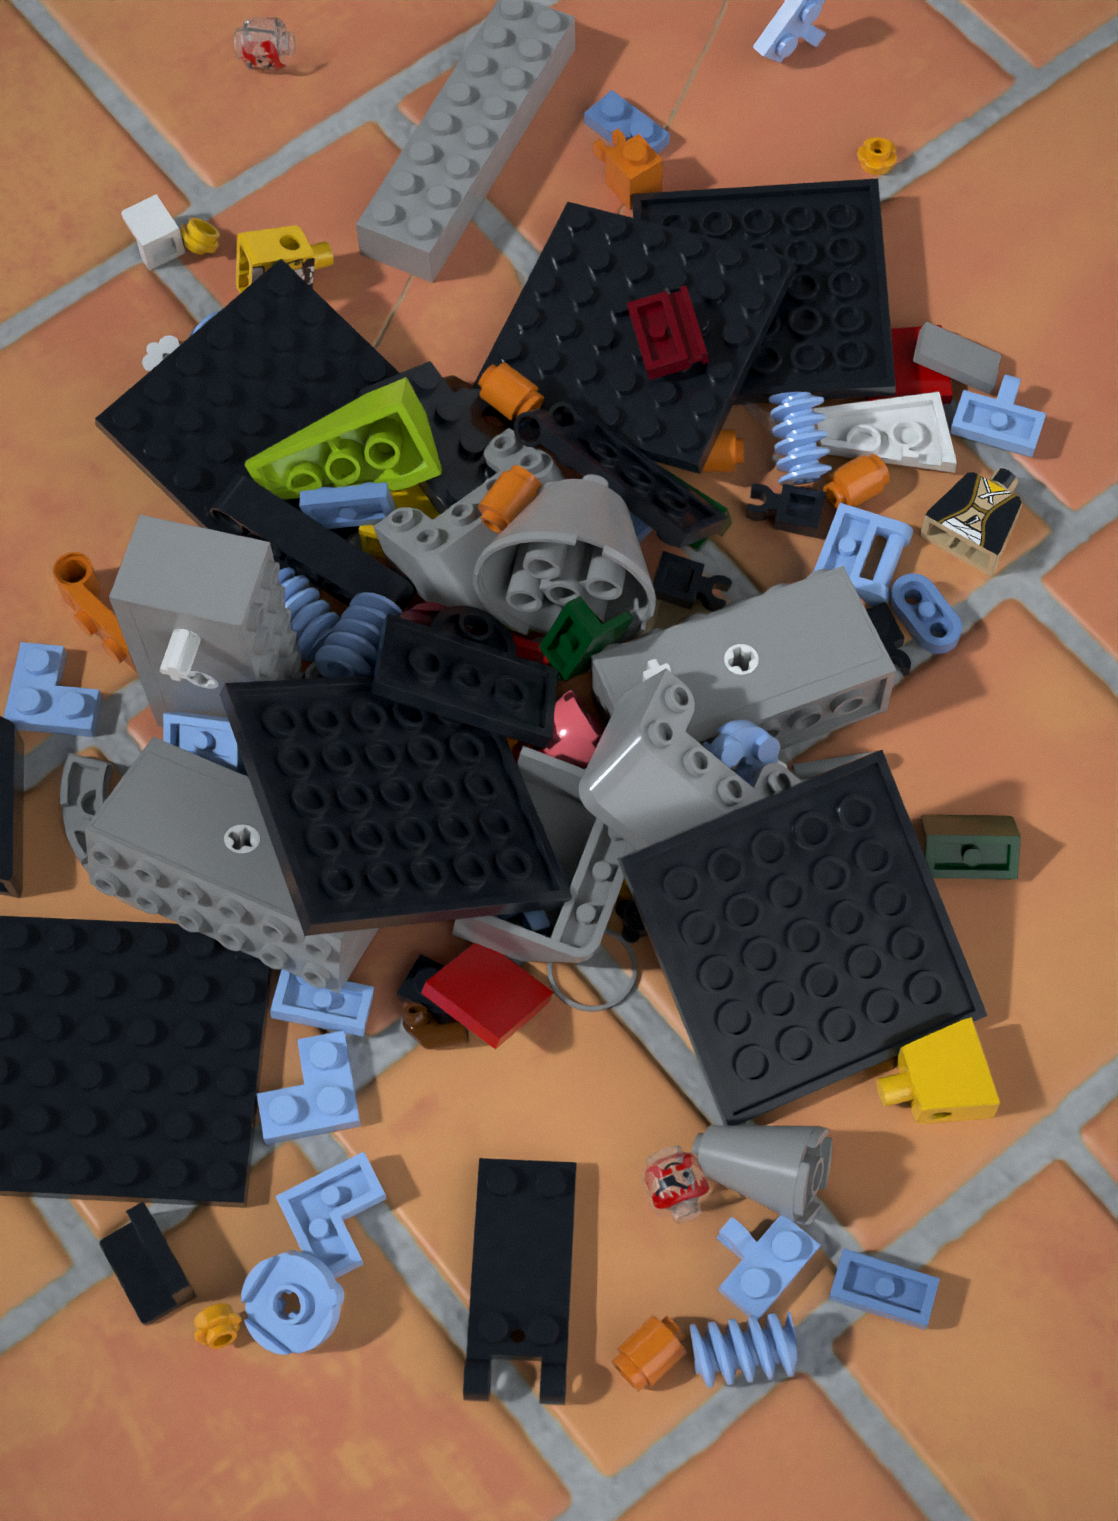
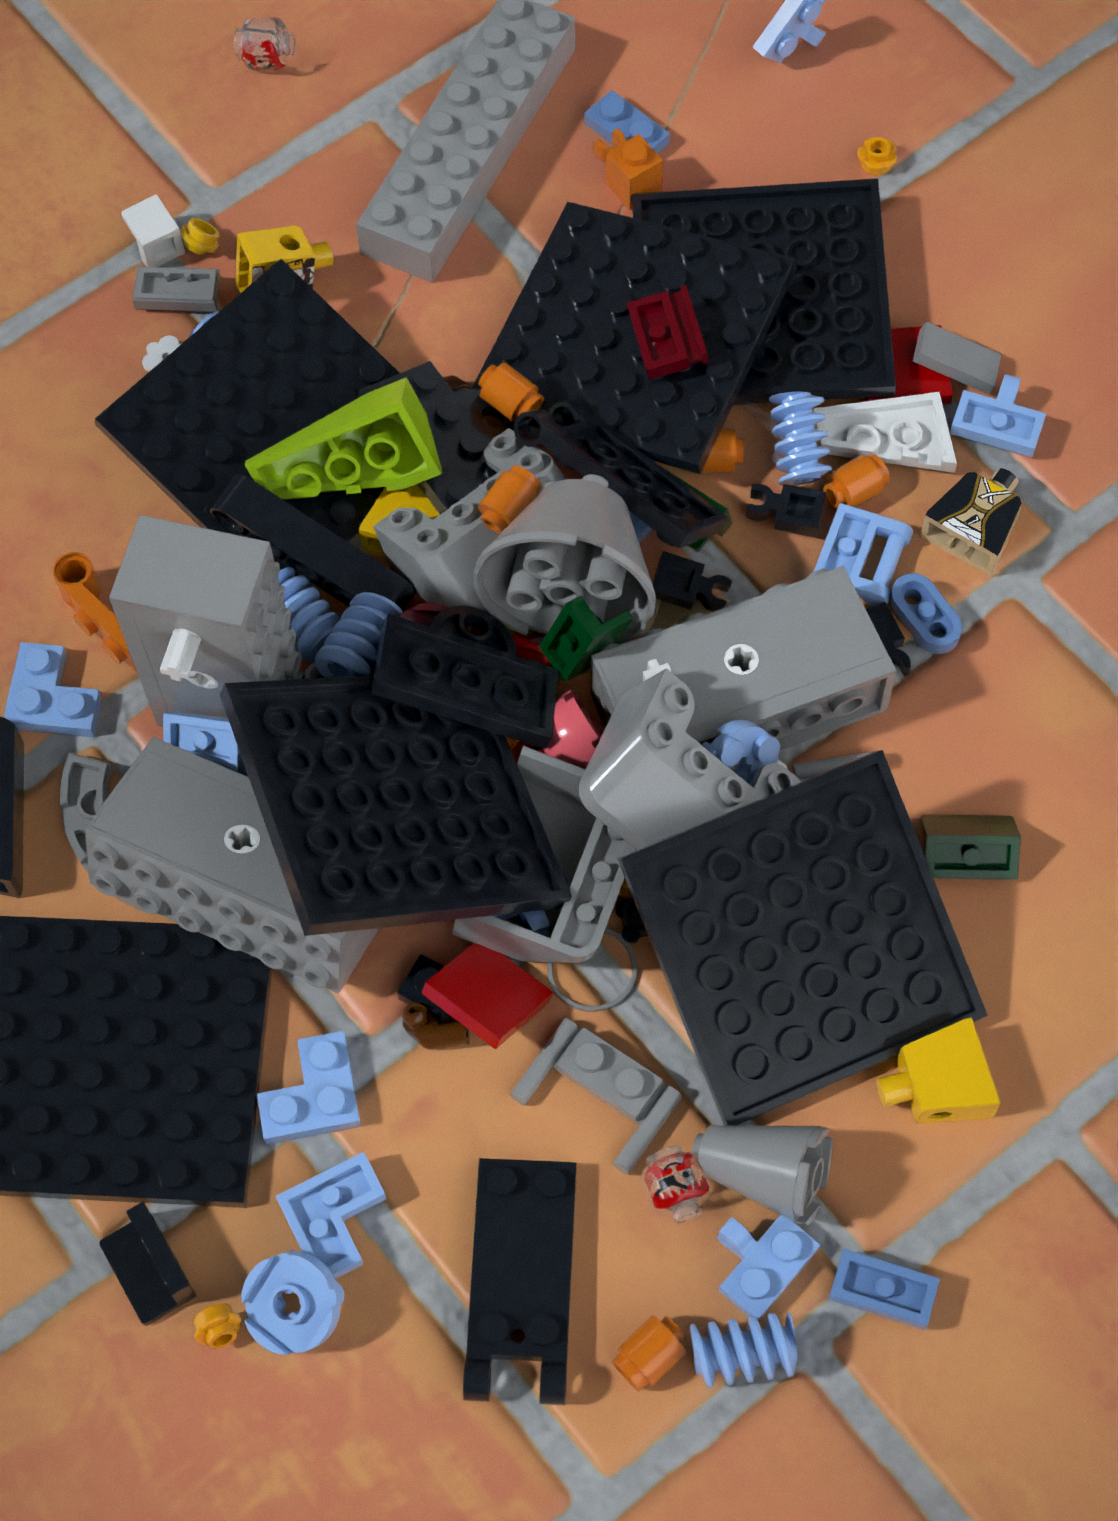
(176, 288): none -> light grey plate
(320, 1007): light blue plate -> none
(348, 505): medium blue plate -> none
(609, 1077): none -> light grey plate

